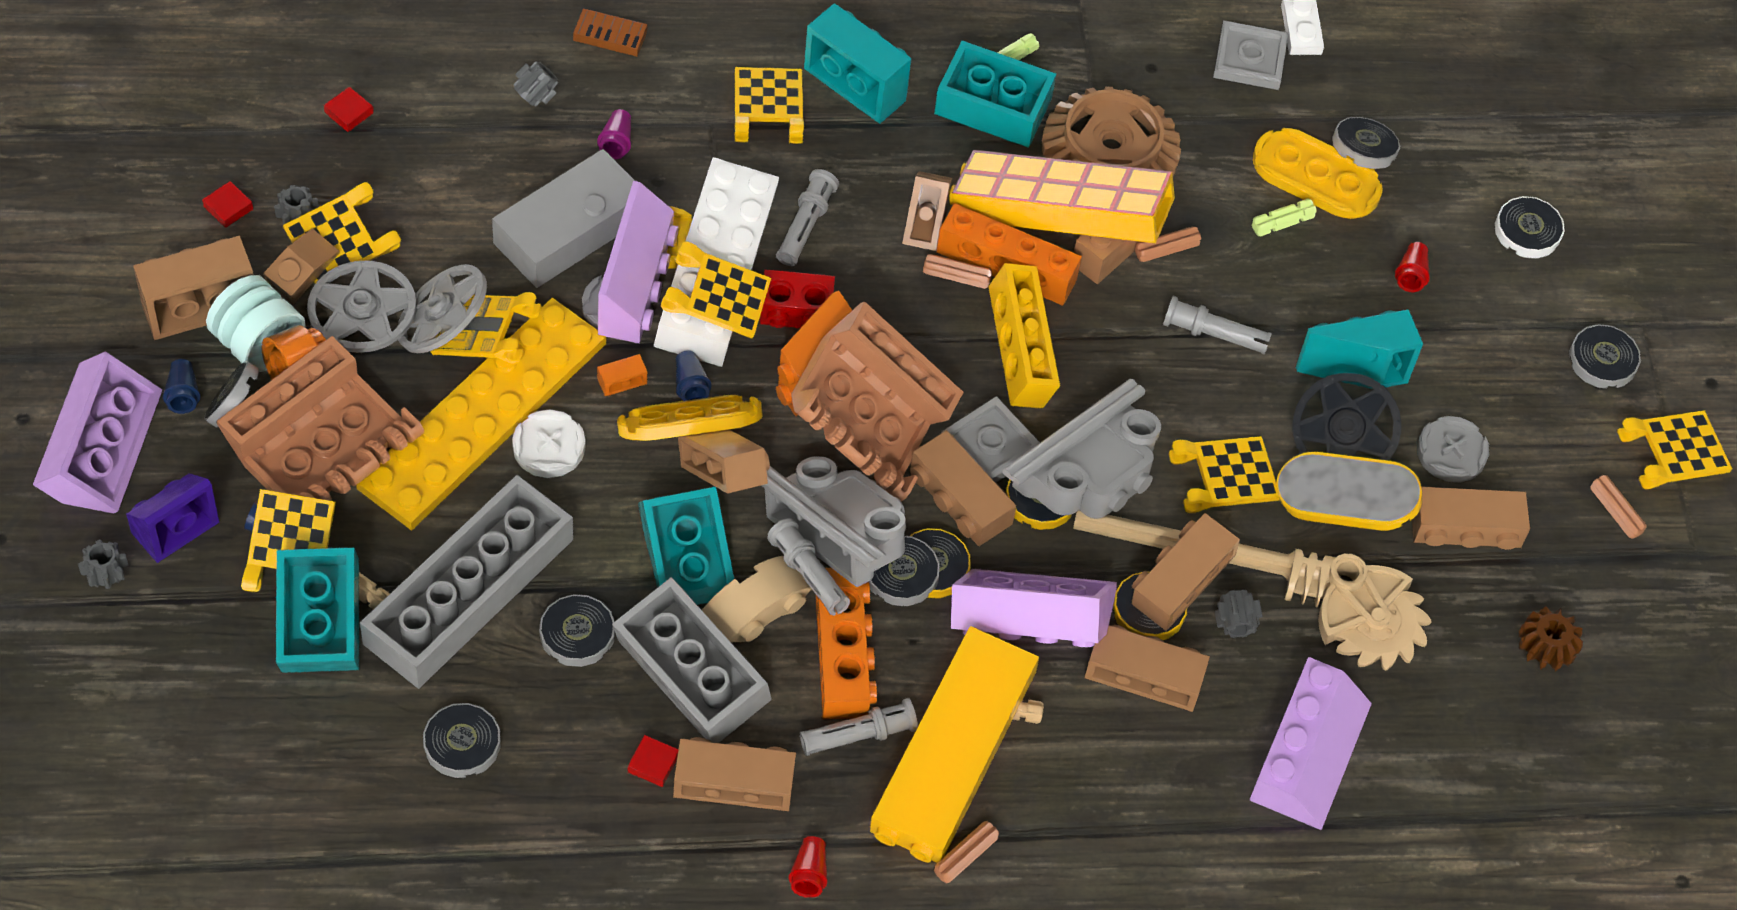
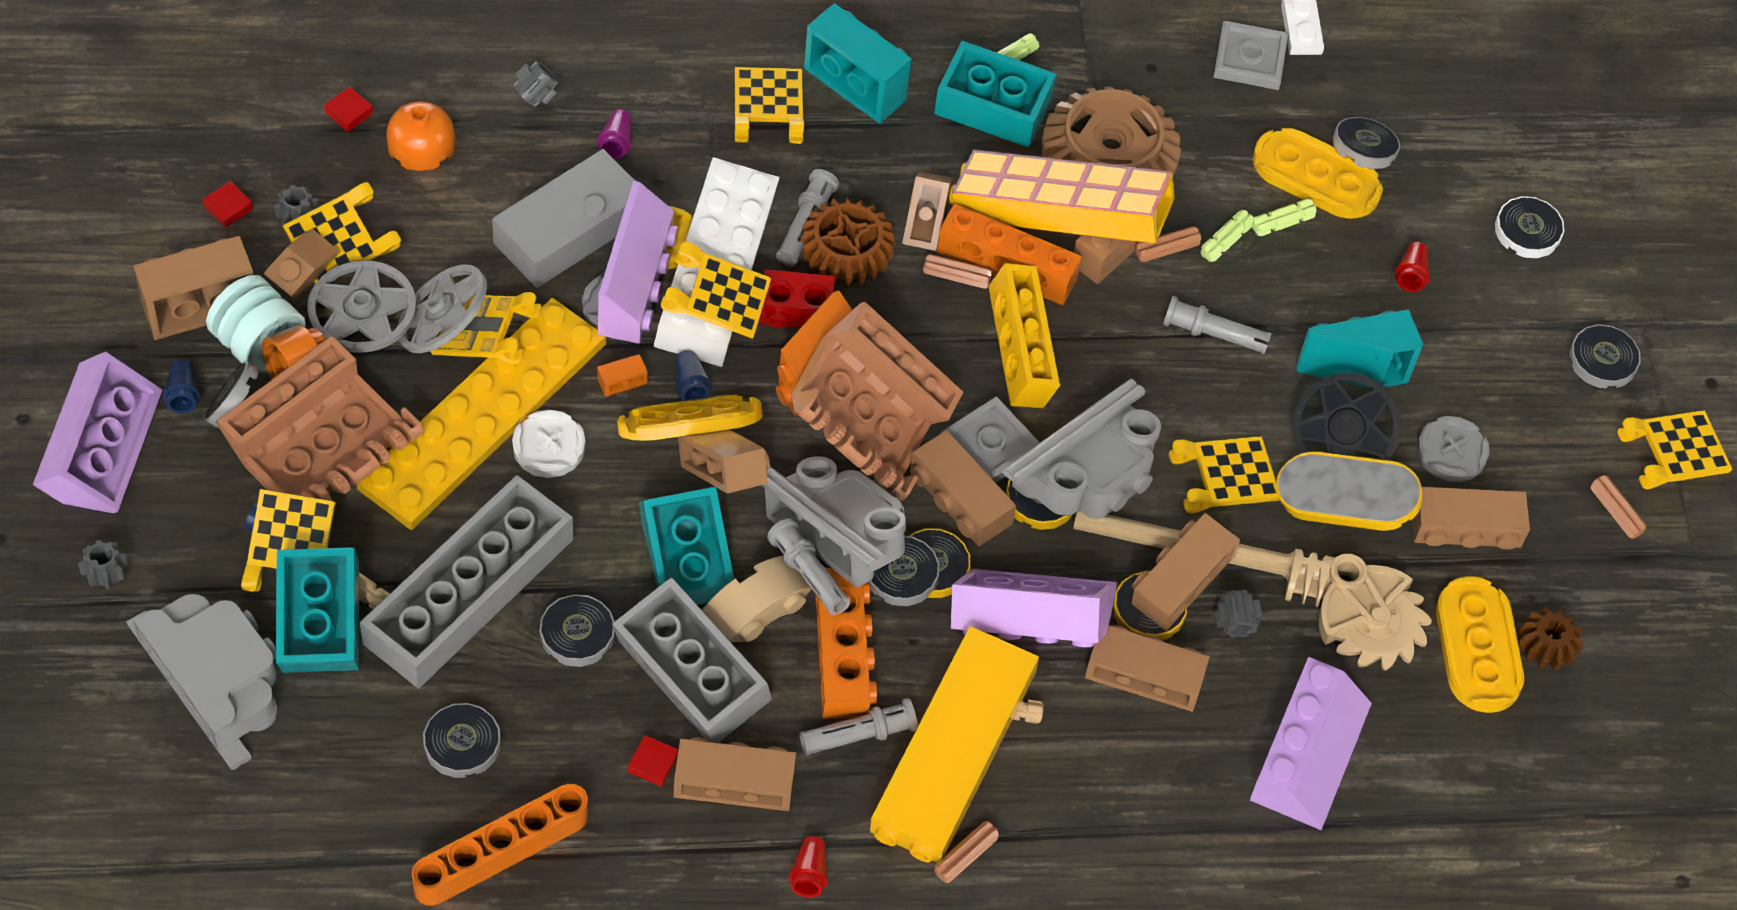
(174, 516): dark purple slope -> none
(214, 667): none -> light grey brick
(420, 136): none -> orange cylinder
(493, 860): none -> orange beam
(610, 32): dark orange tile -> none
(853, 232): none -> dark orange gear
(1227, 235): none -> yellowish green axle
(1479, 644): none -> yellow tile

